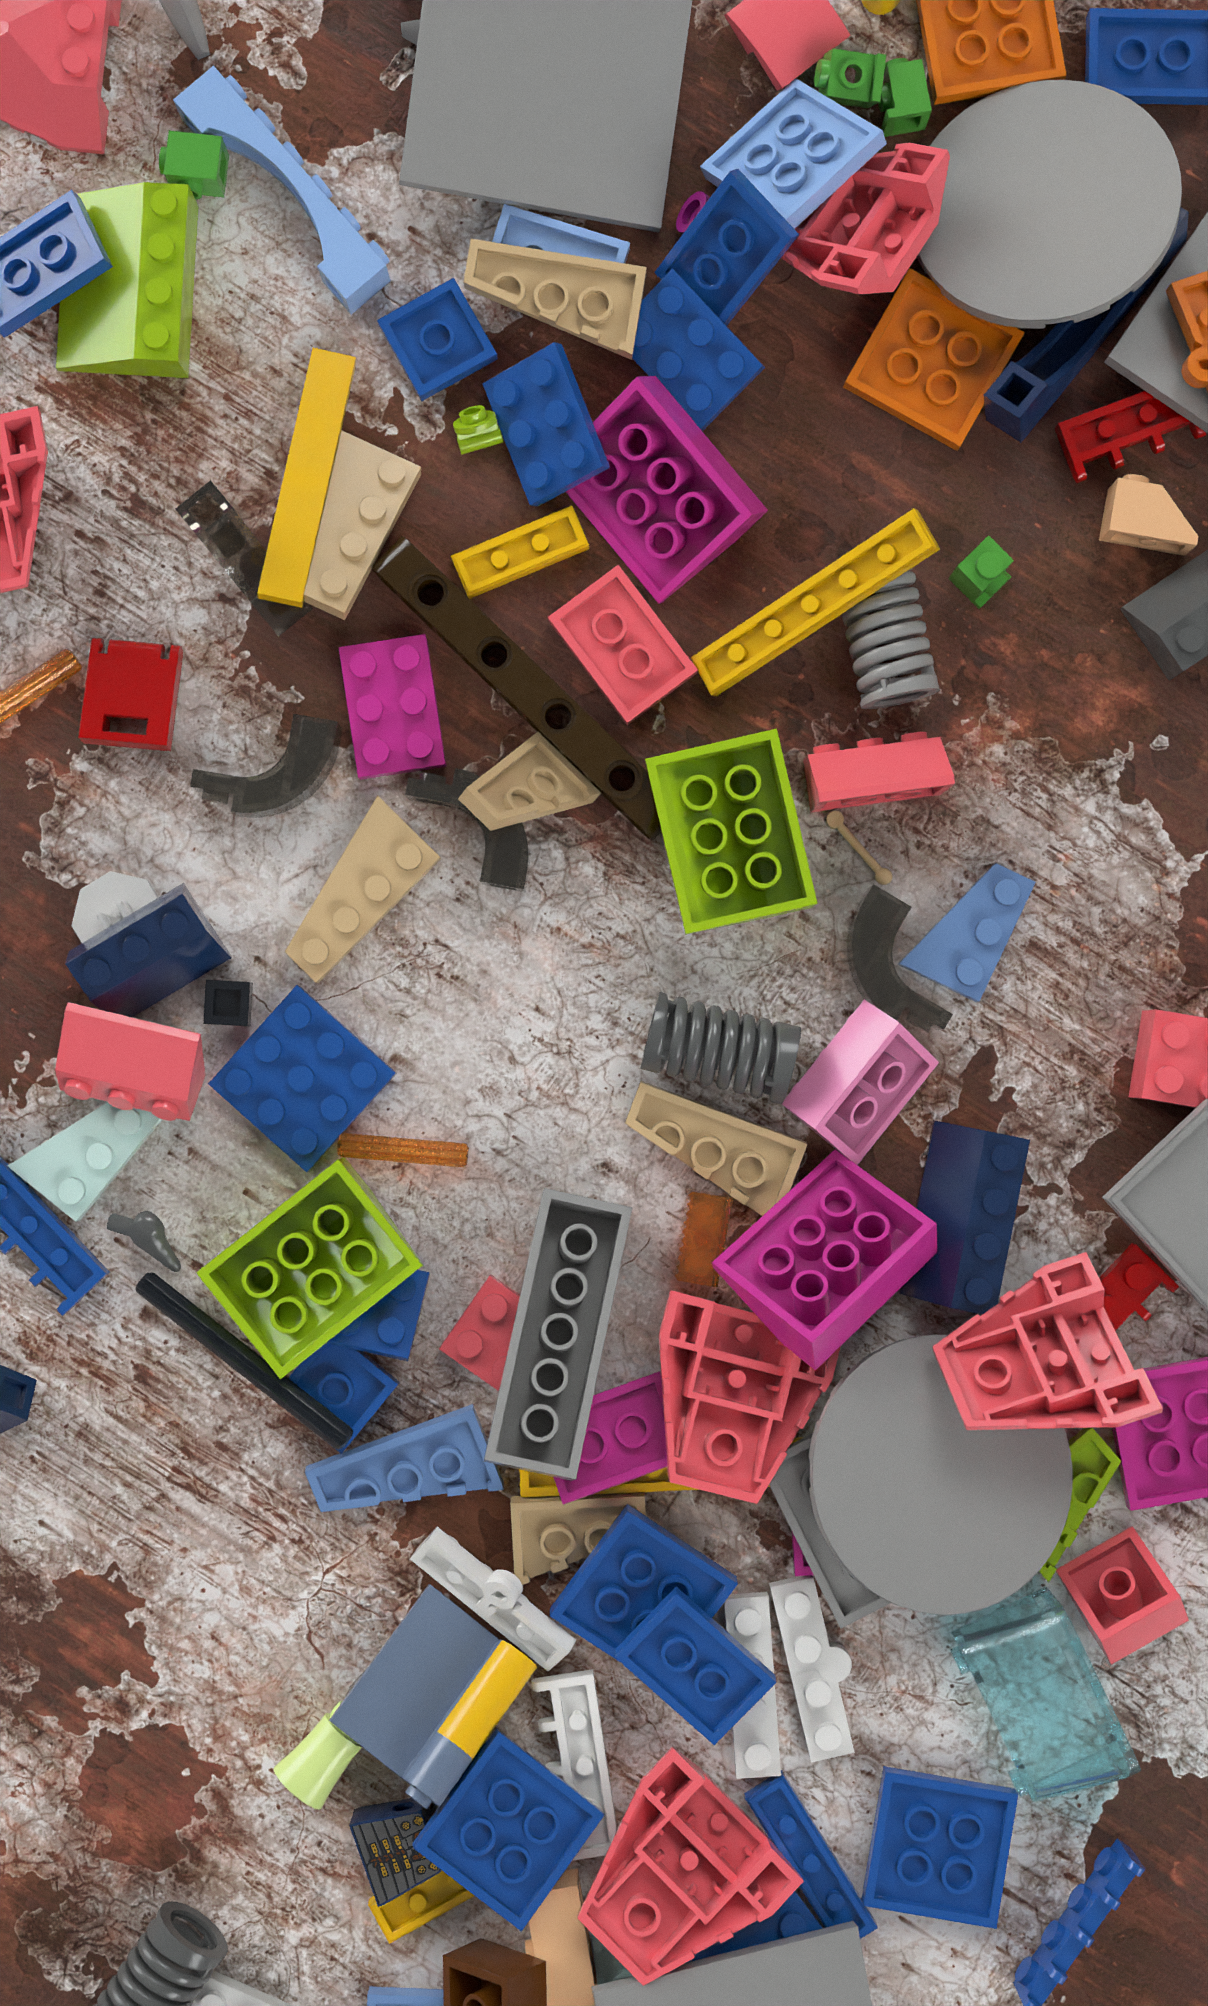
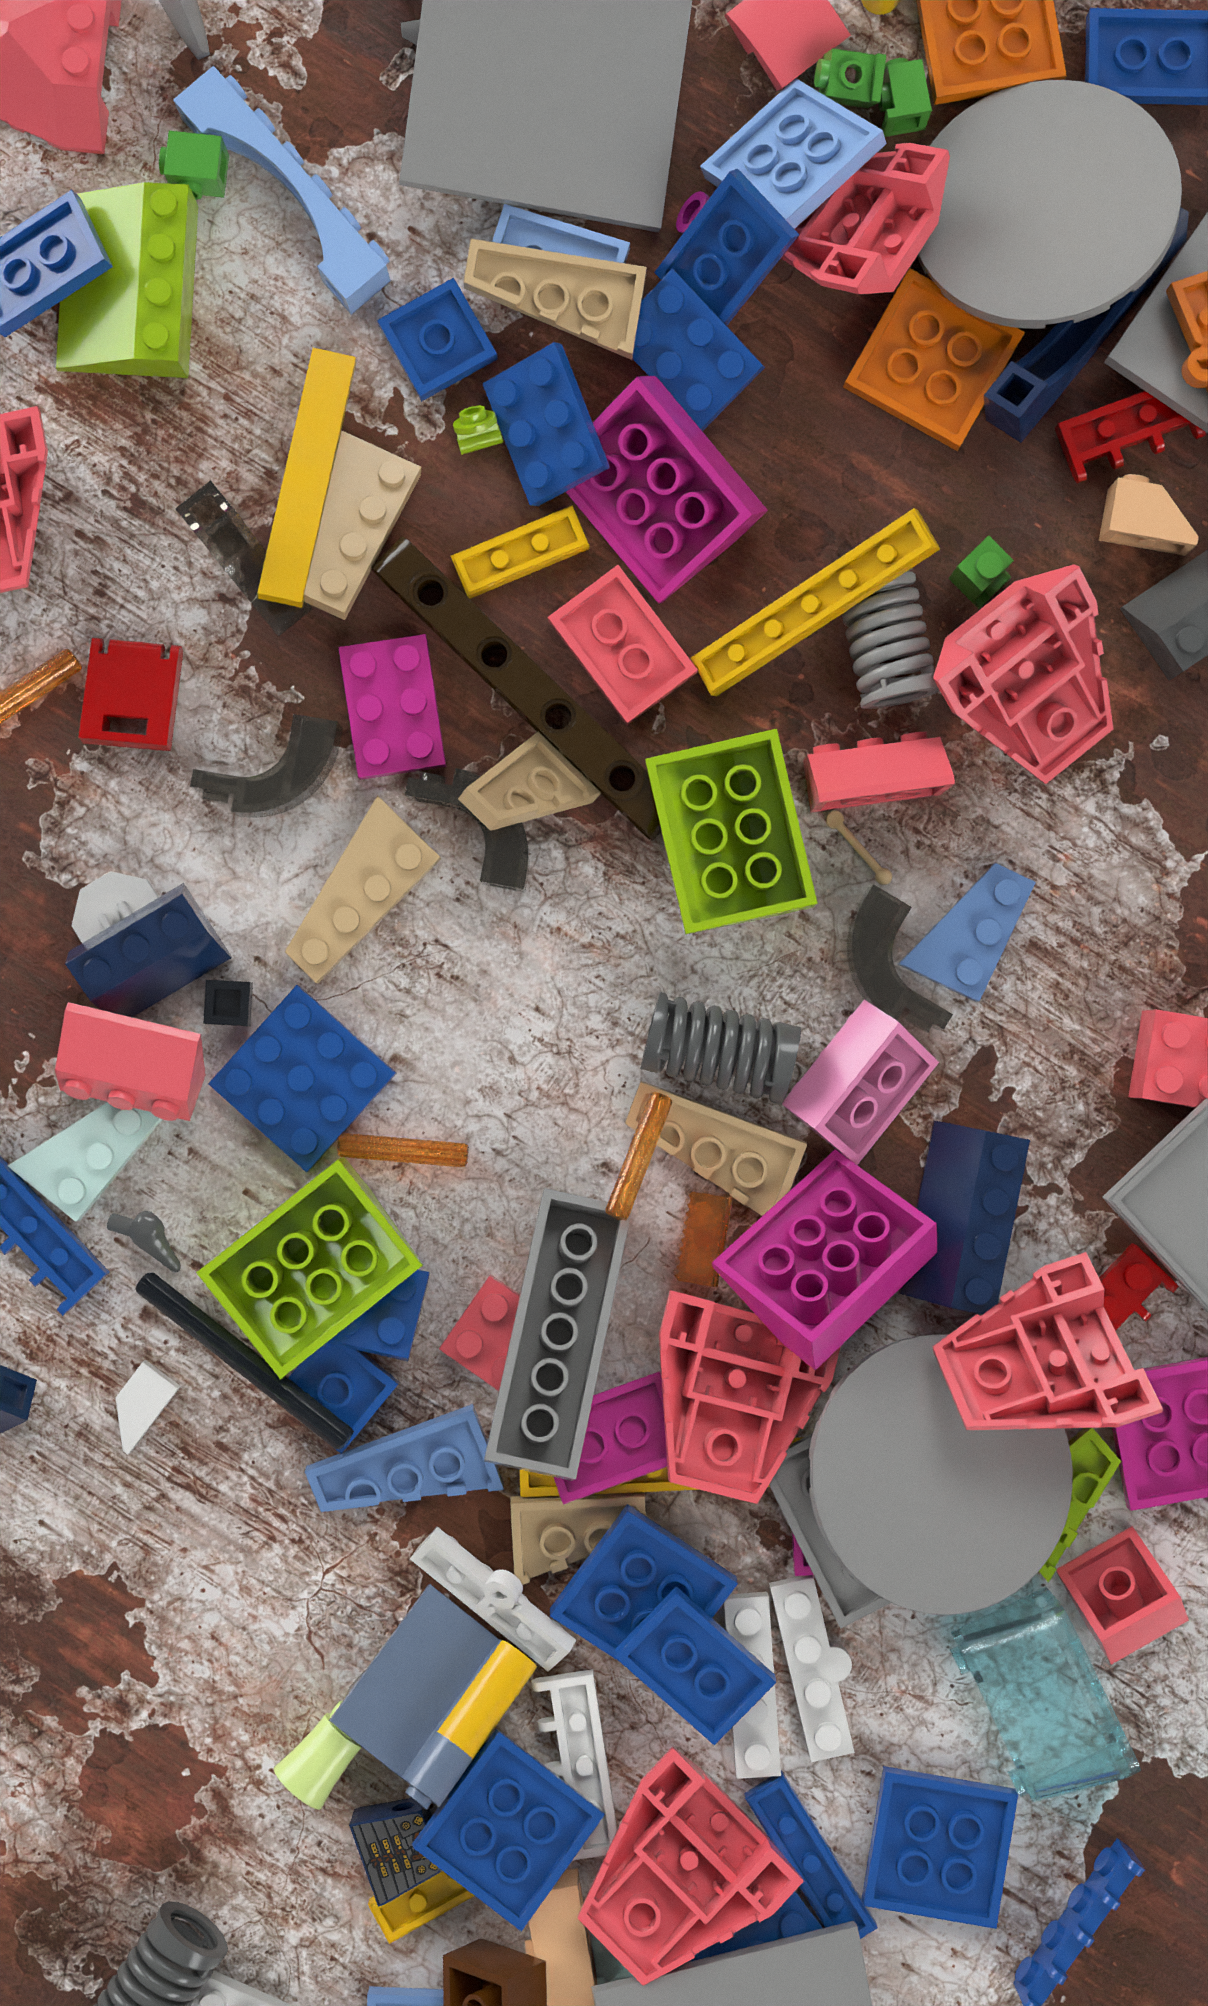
(142, 1402): none -> white tile
(638, 1156): none -> clear orange axle
(1031, 672): none -> coral wedge

